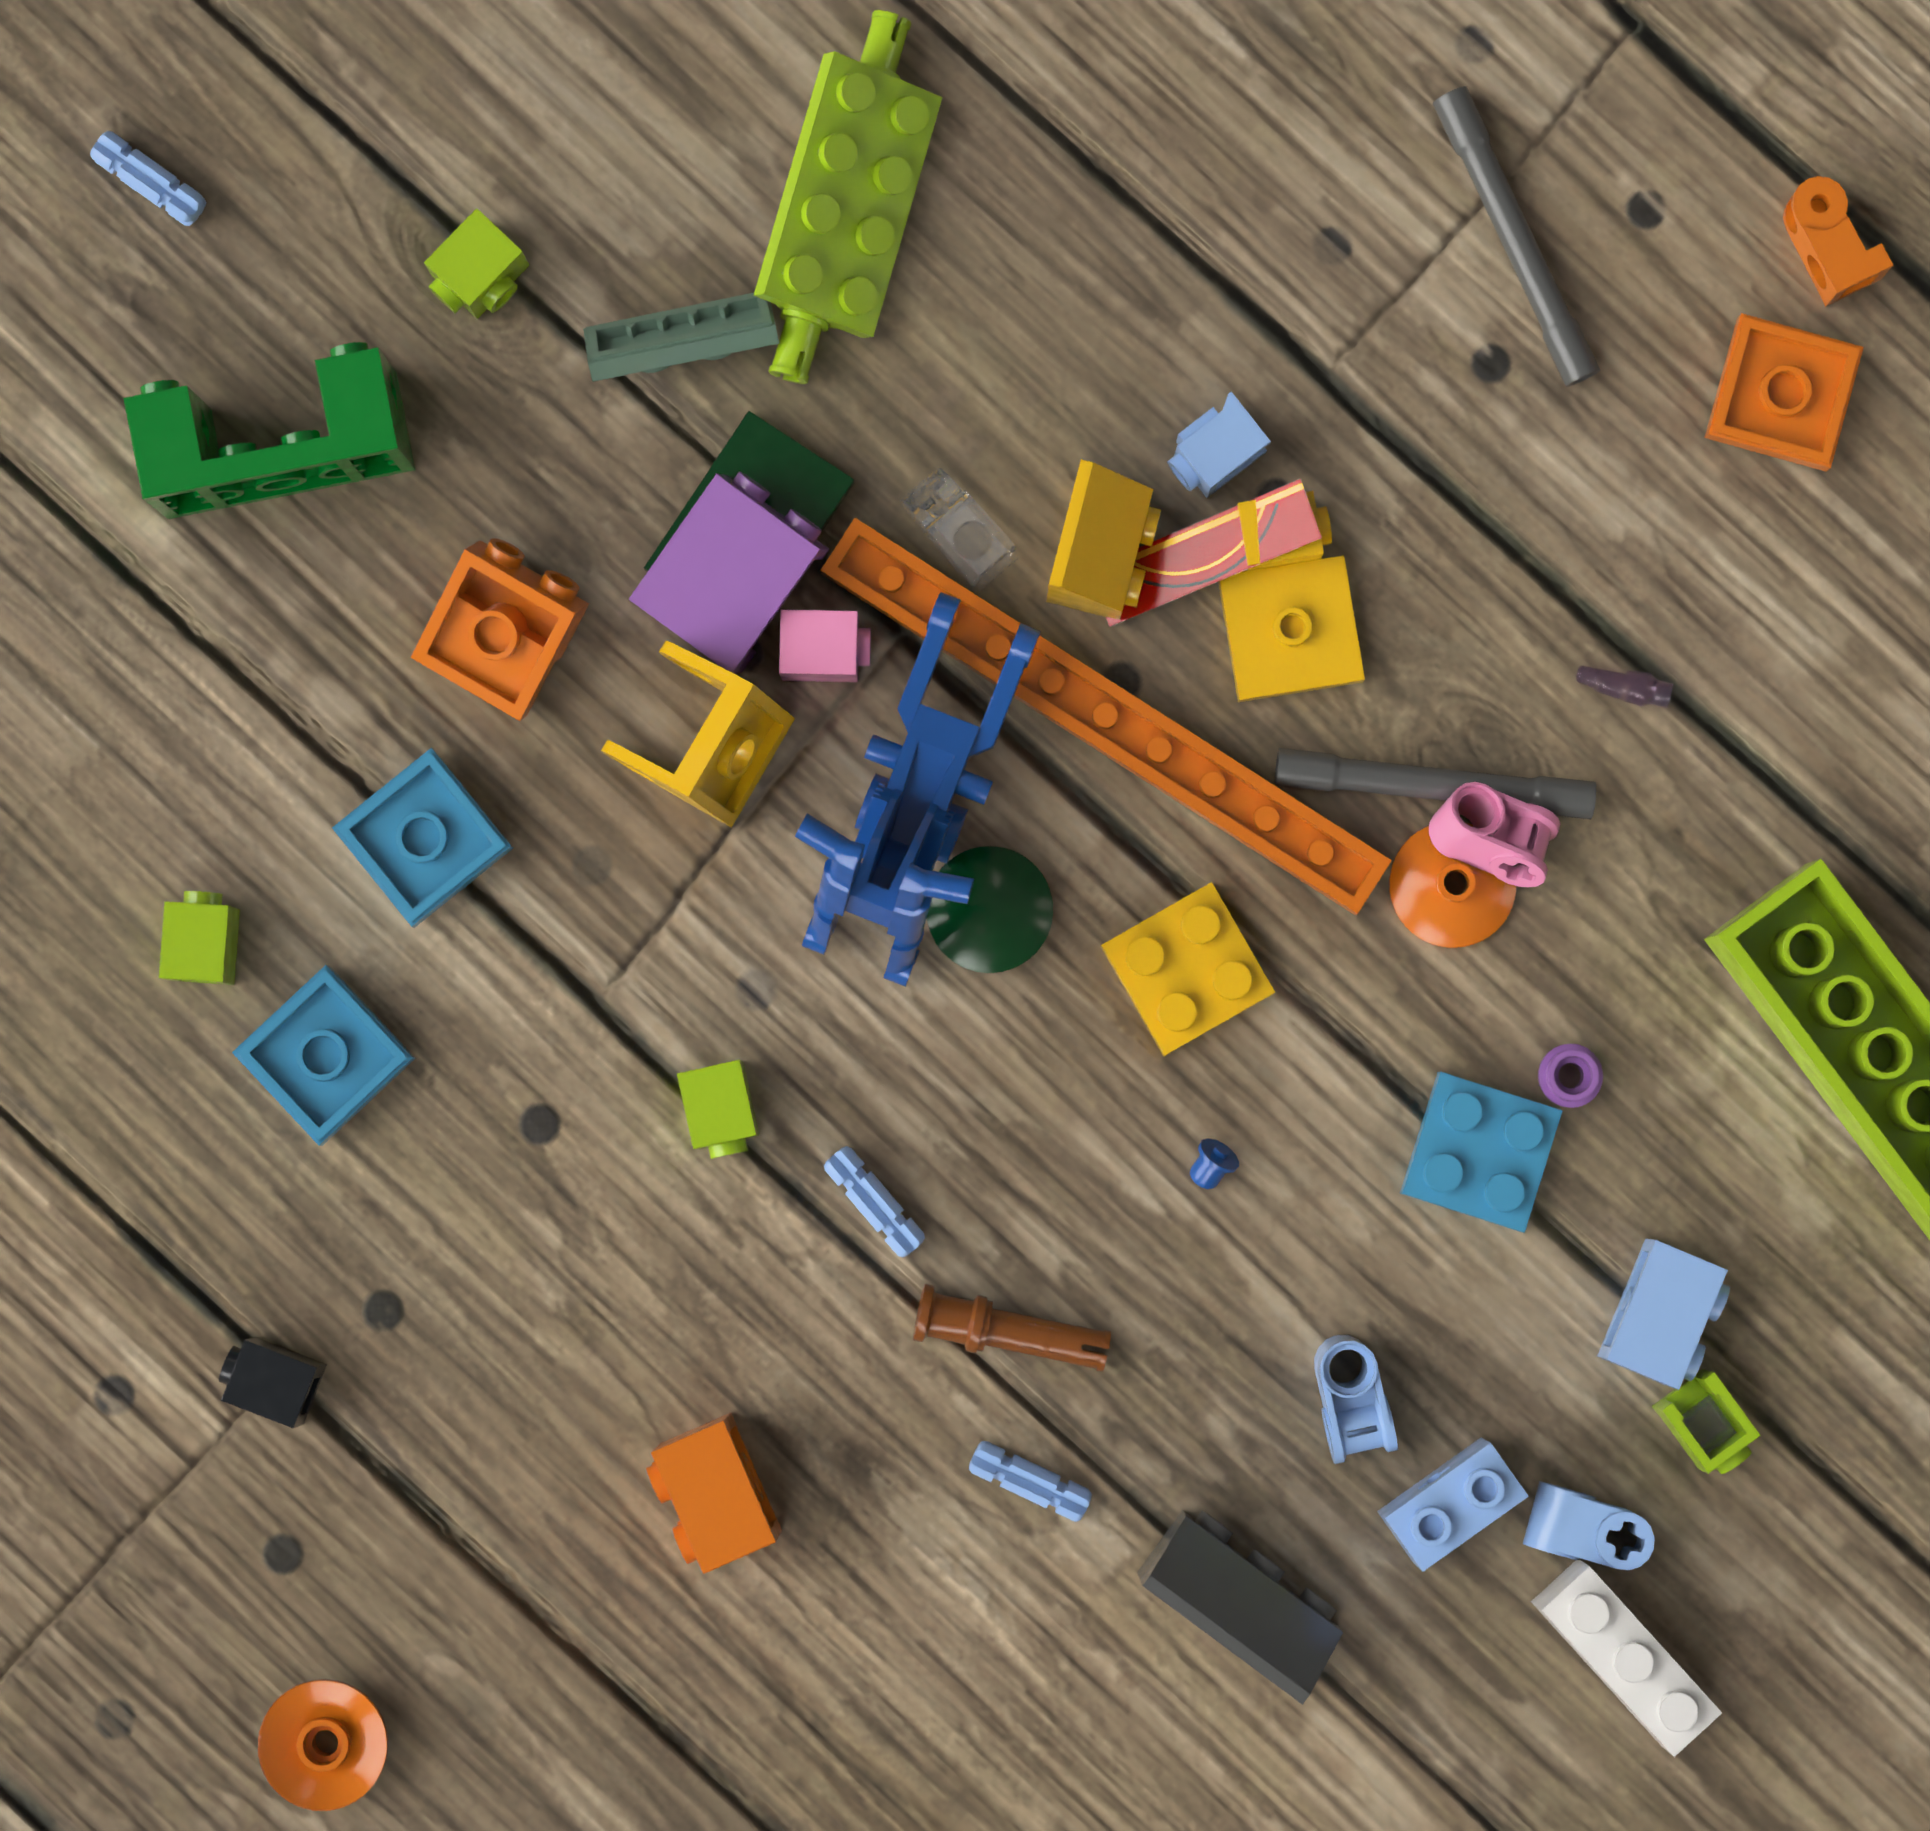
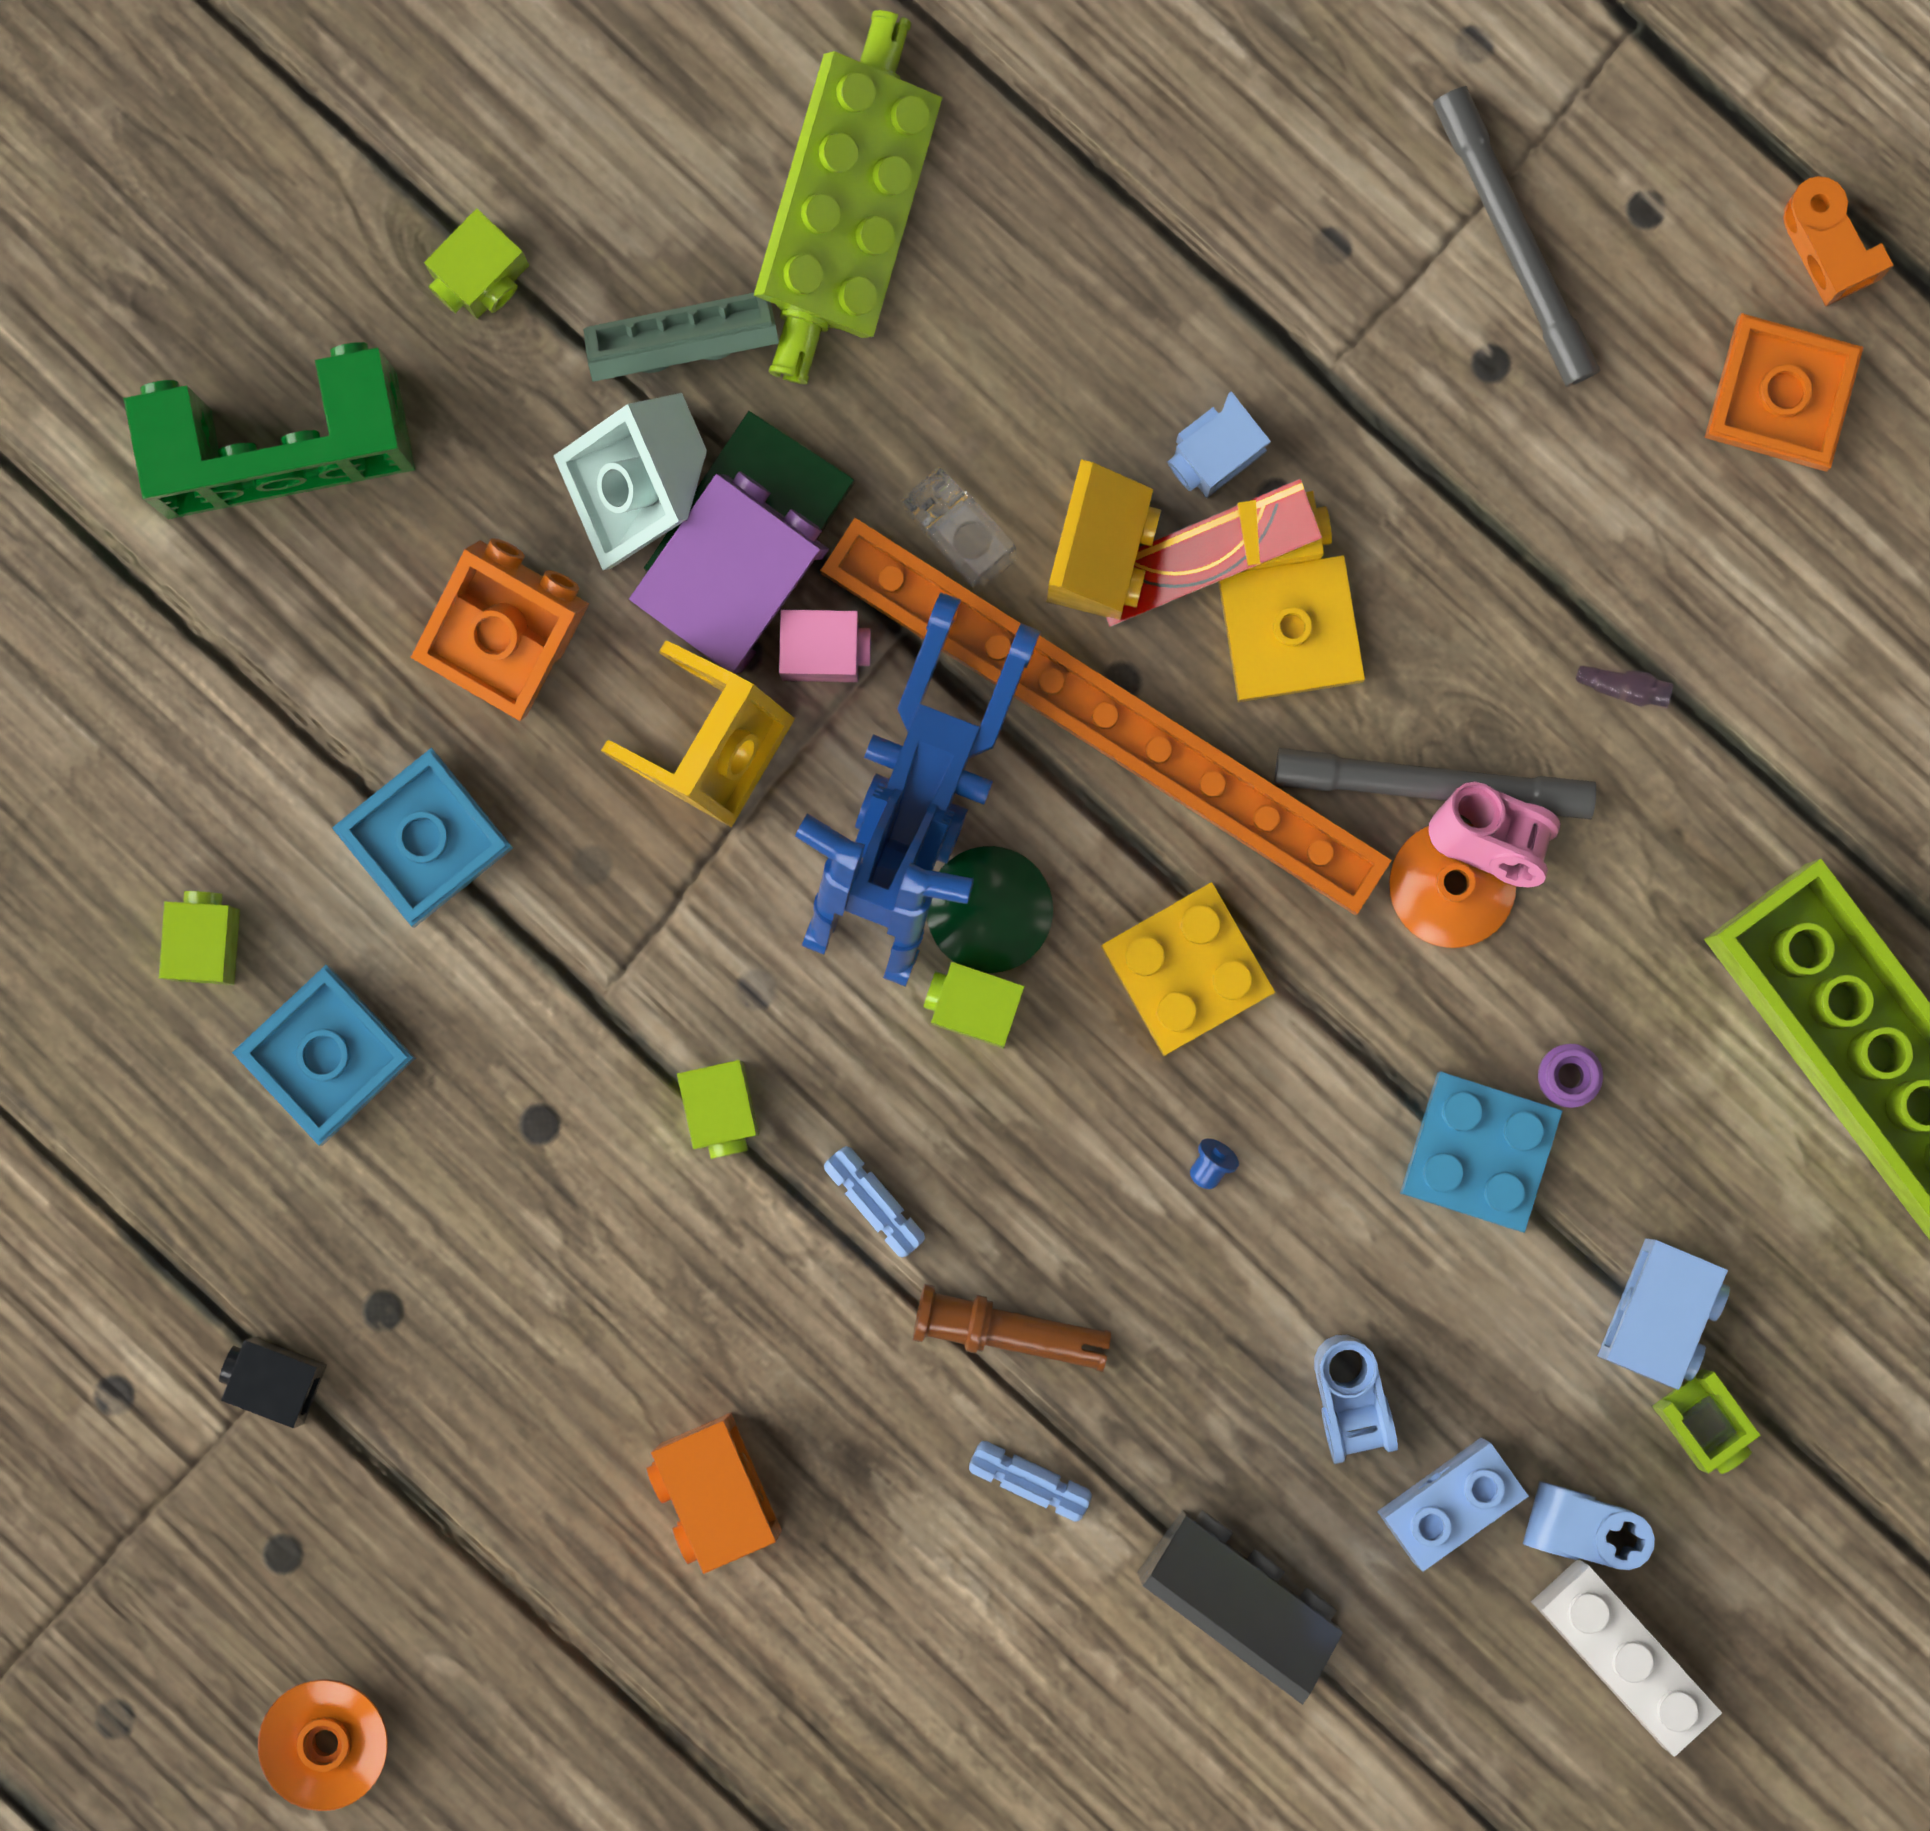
(148, 178): light blue axle -> none
(634, 475): none -> light aqua slope
(973, 1003): none -> lime brick

